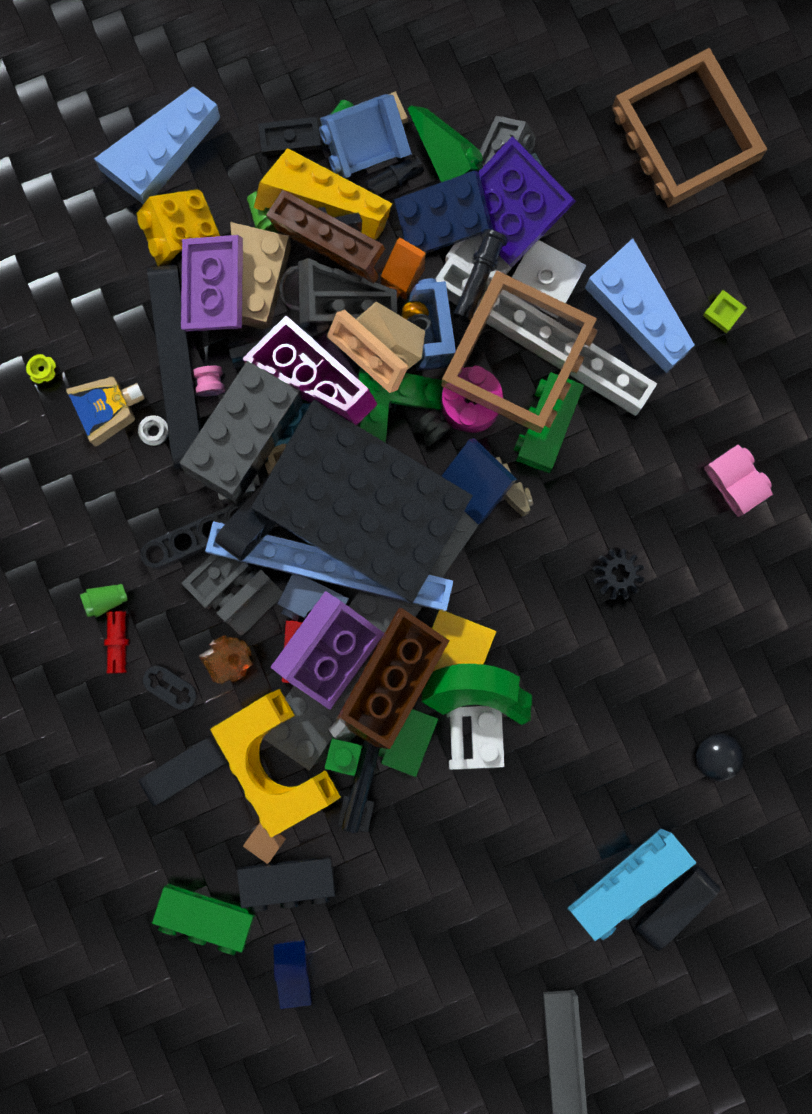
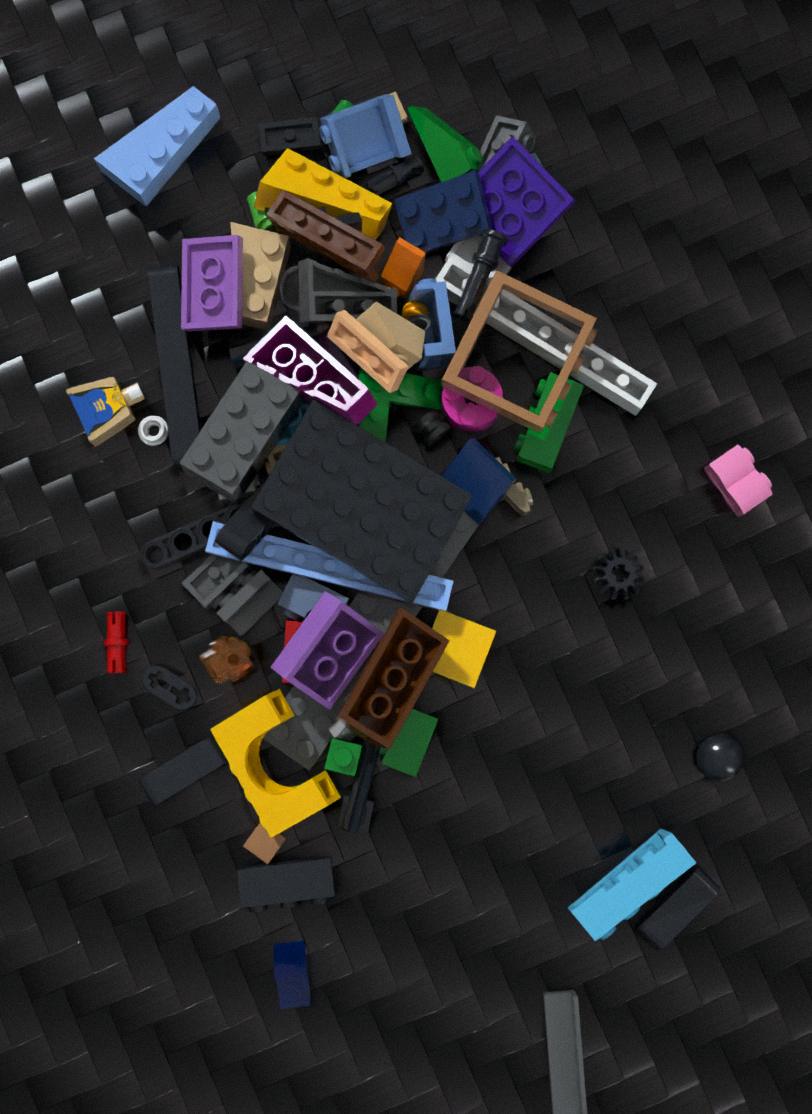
(33, 368): neon yellow plate -> none
(102, 599): bright green cone -> none
(174, 217): yellow bracket -> none
(203, 919): green brick -> none
(208, 381): bright pink wheel -> none
(477, 685): green arch -> none
(486, 738): white plate -> none
(549, 272): white plate -> none
(638, 303): light blue wedge -> none
(724, 311): lime plate -> none
(729, 107): medium nougat window -> none

